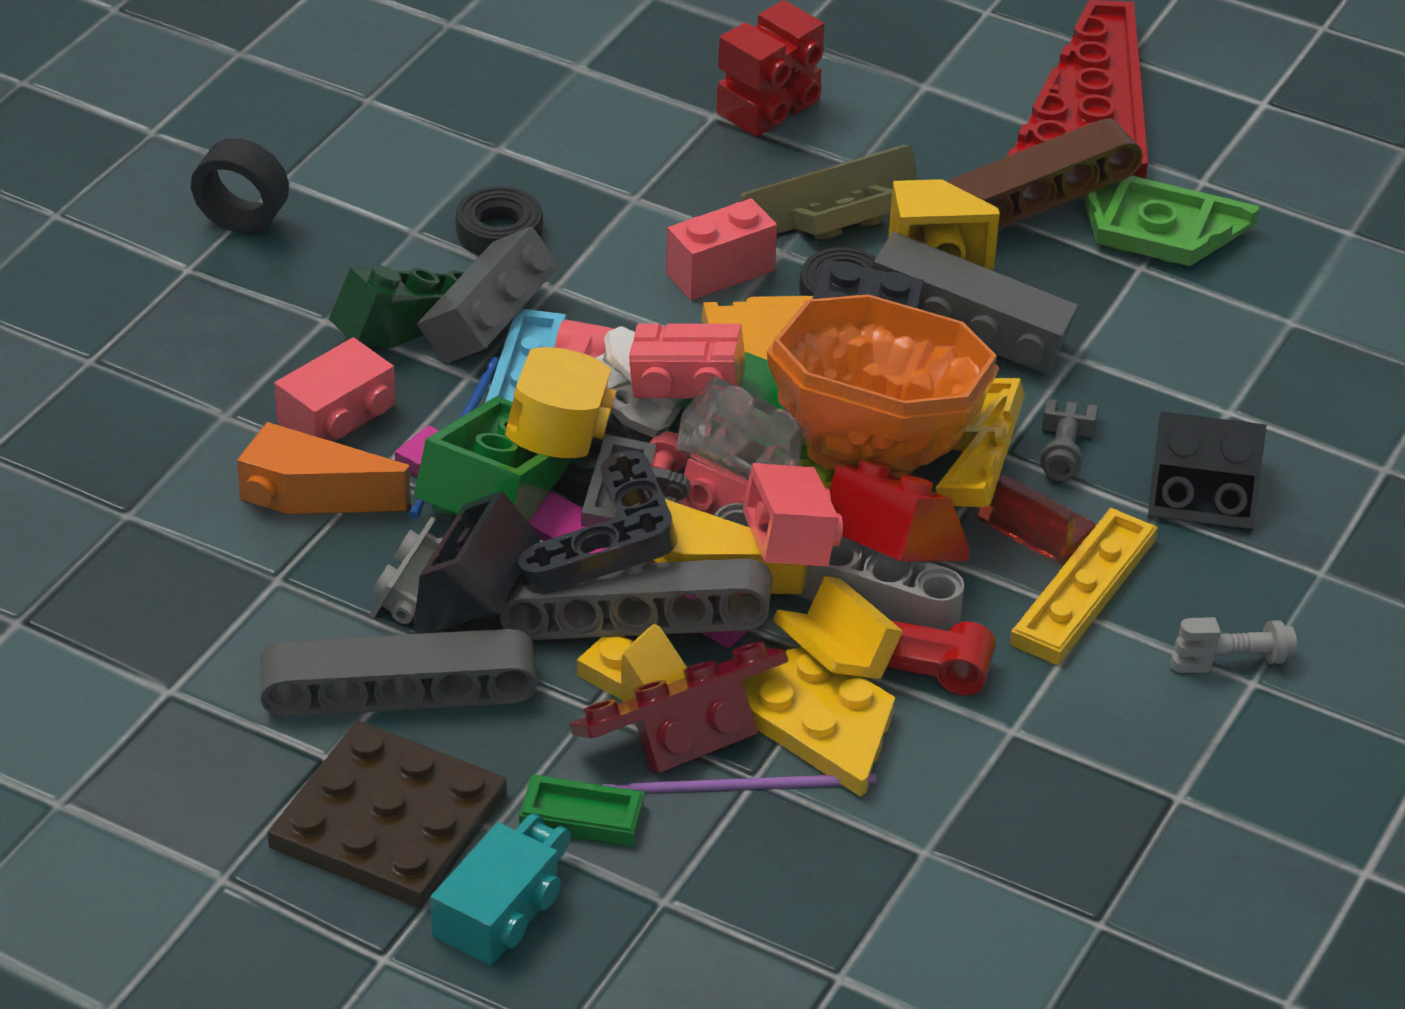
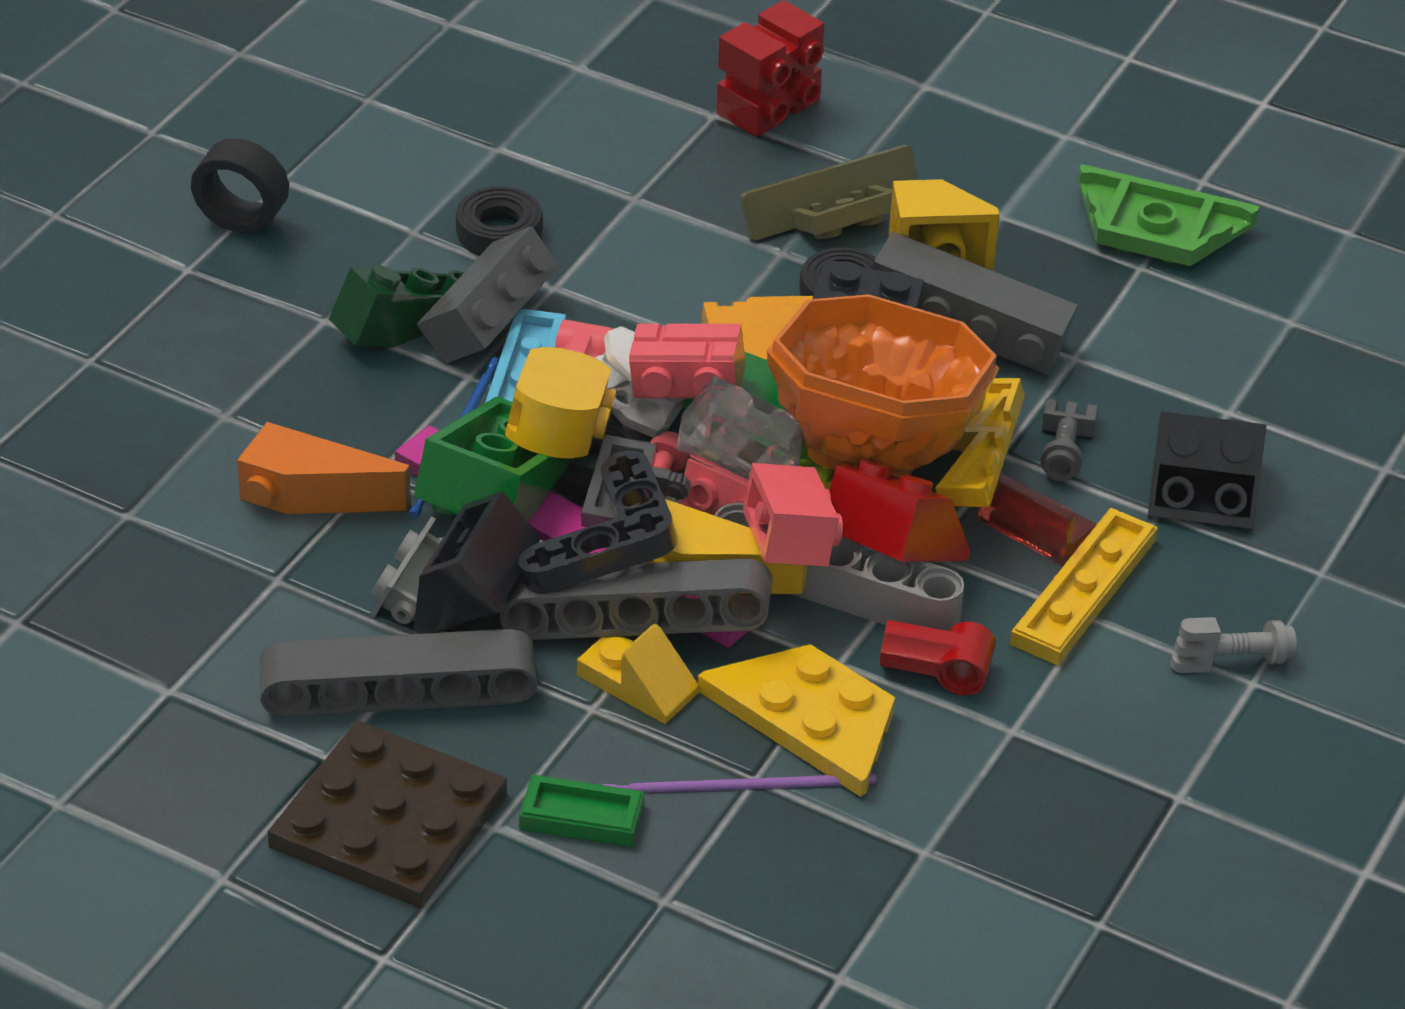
(336, 392): coral brick -> none
(499, 888): teal brick -> none
(690, 714): dark red bracket -> none
(721, 249): coral brick -> none
(843, 631): yellow panel -> none
(1054, 171): reddish brown beam -> none
(1093, 81): red wing -> none

